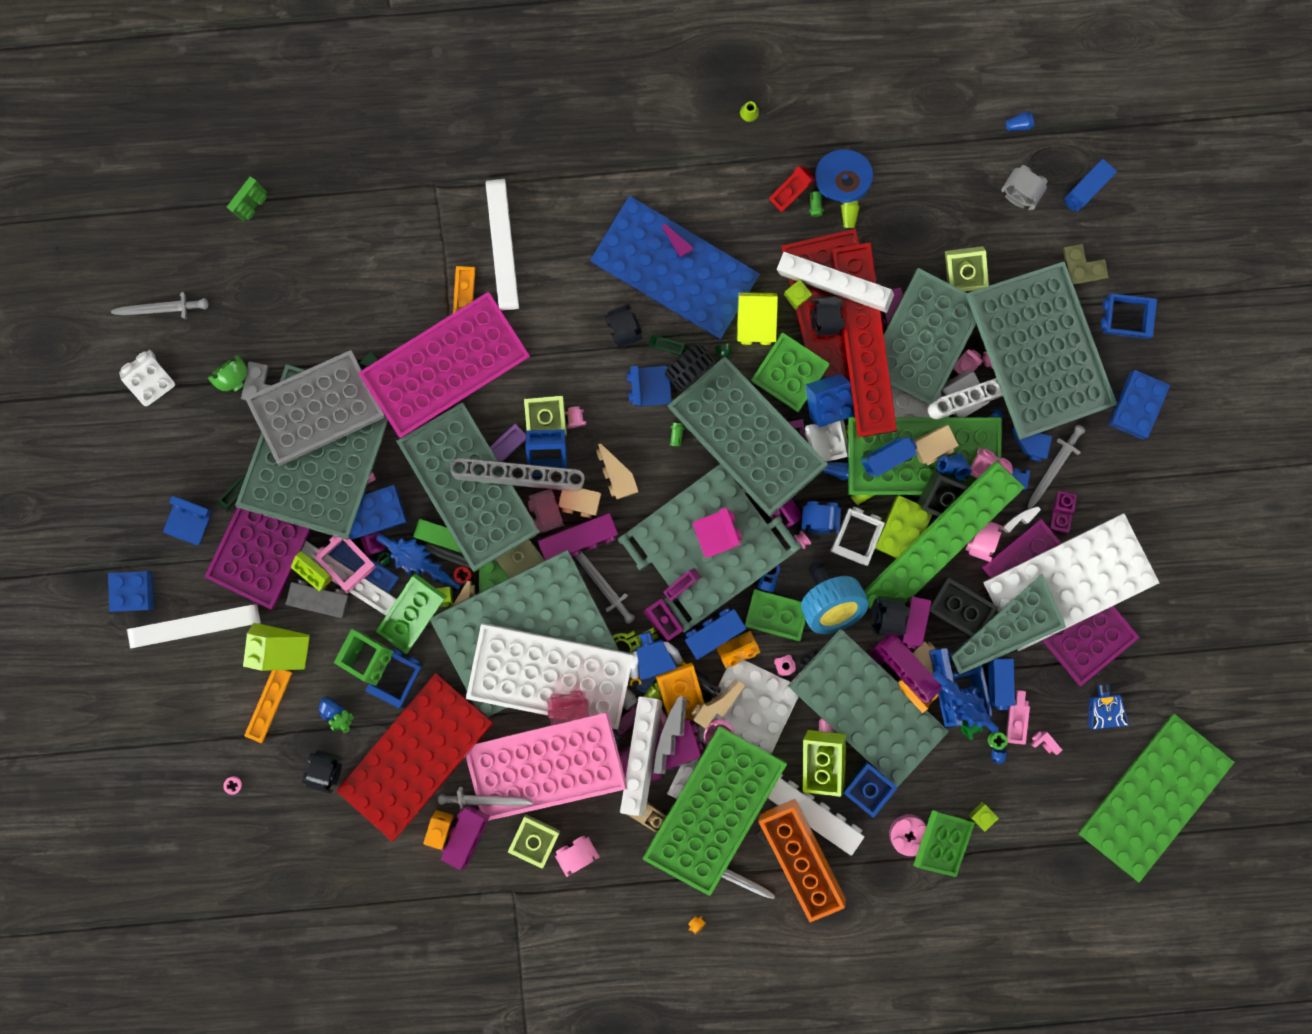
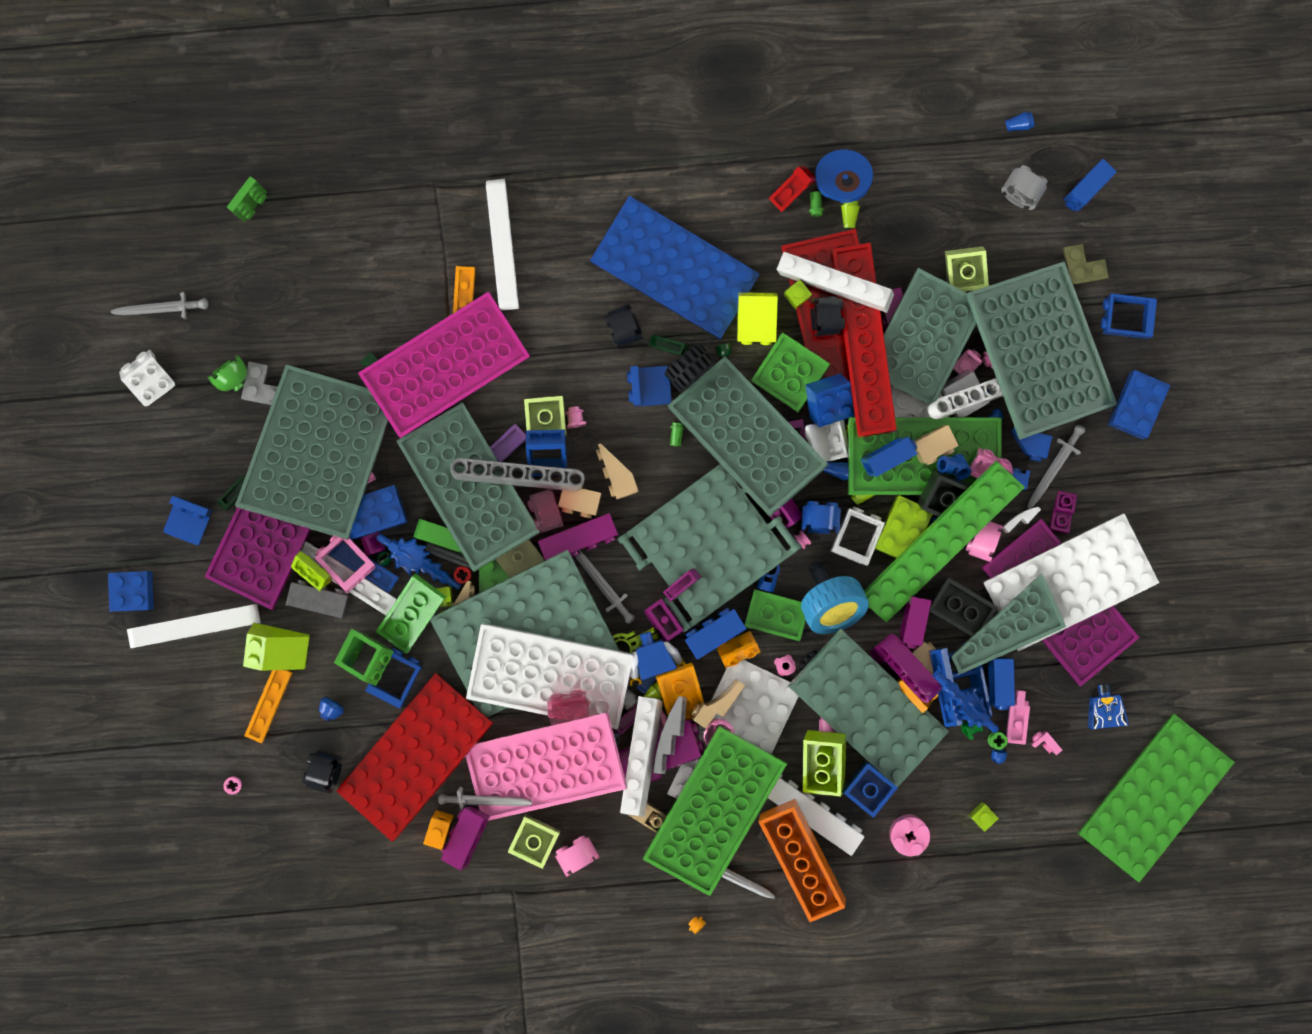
(314, 408): light grey plate -> none
(341, 722): bright green plant -> none
(680, 245): magenta piece -> none
(706, 684): black pin -> none
(717, 532): dark pink bracket -> none
(747, 115): lime cone -> none
(889, 616): black brick -> none
(944, 843): bright green plate -> none

